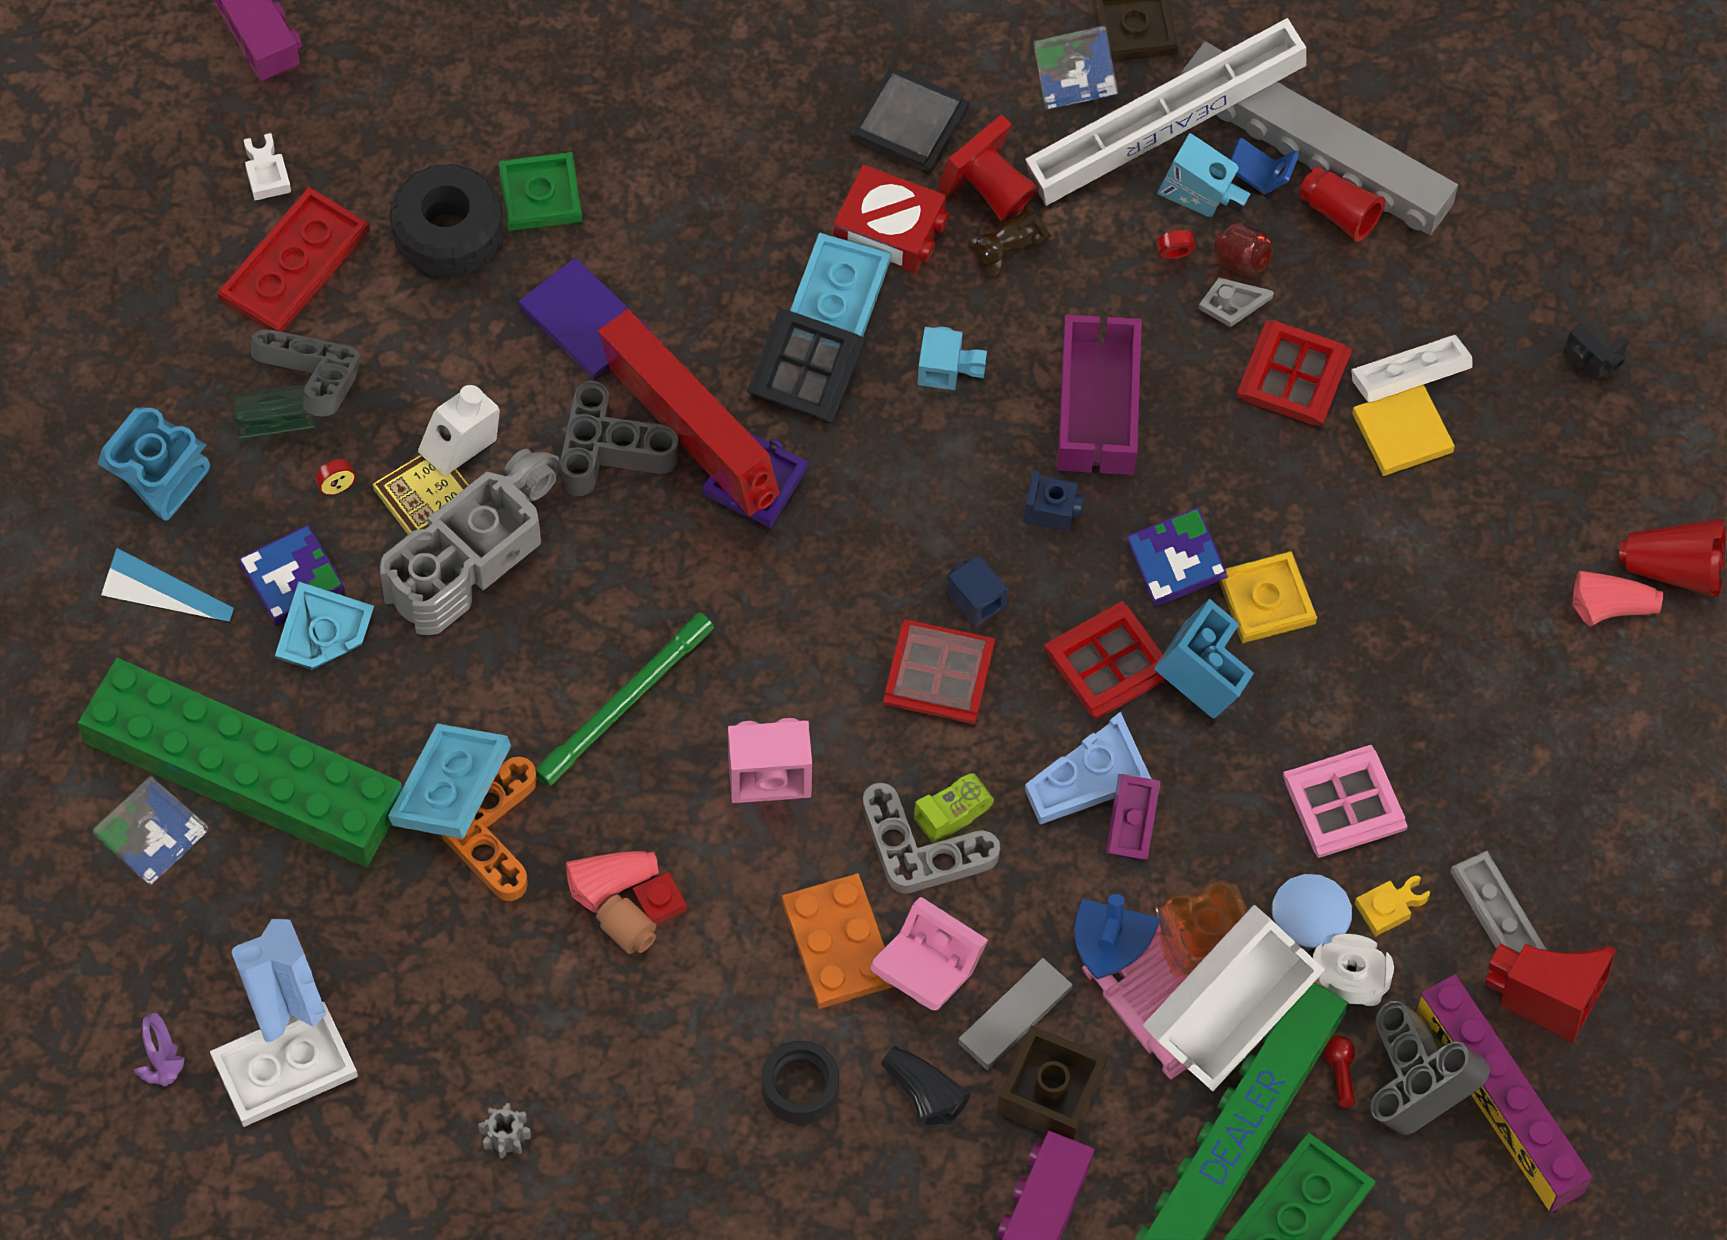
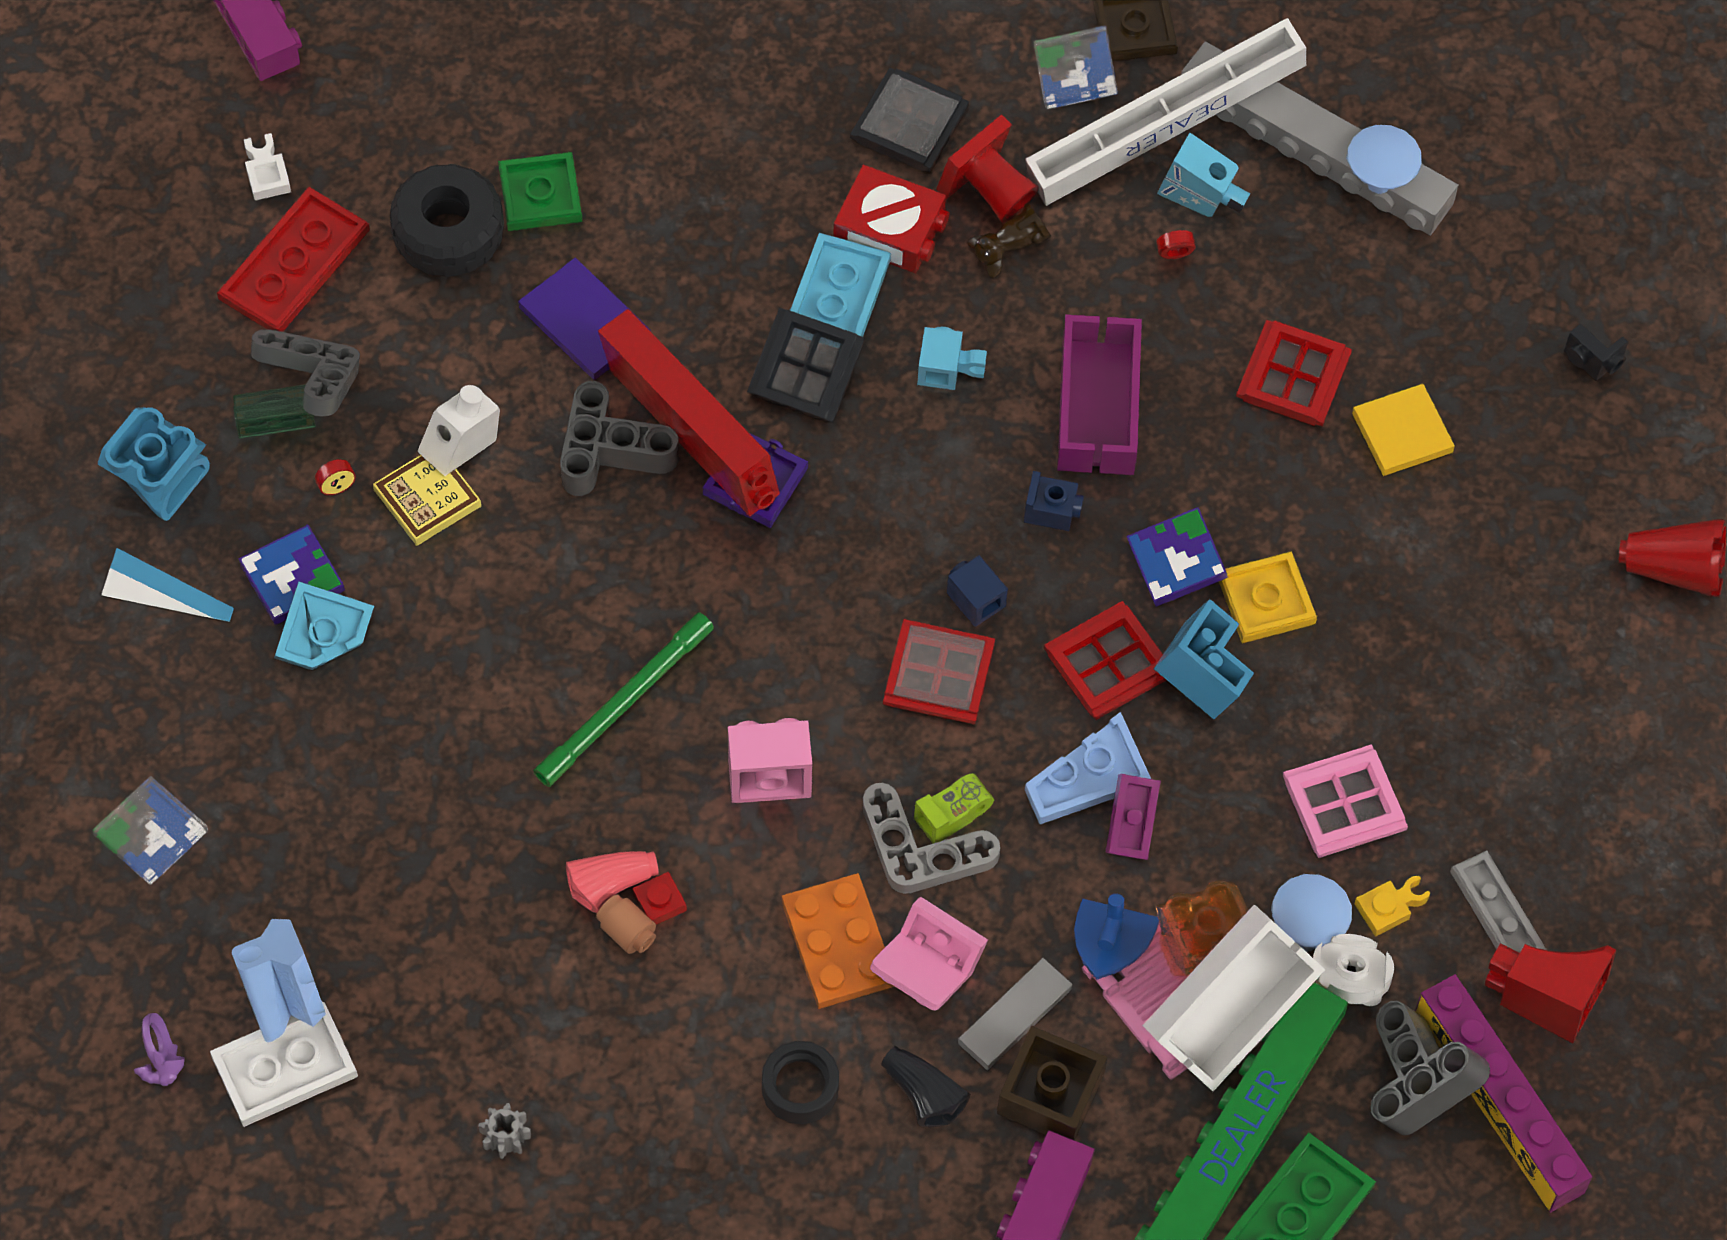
(240, 762): green brick -> none
(449, 781): medium azure plate -> none
(468, 543): light grey brick -> none
(480, 834): orange beam -> none
(1233, 300): light grey piece -> none
(1243, 249): clear red head -> none
(1261, 170): blue bracket -> none
(1340, 1054): red bar -> none
(1342, 202): red plant -> none
(1384, 157): none -> light blue dish
(1411, 368): white plate -> none
(1607, 596): coral piece -> none

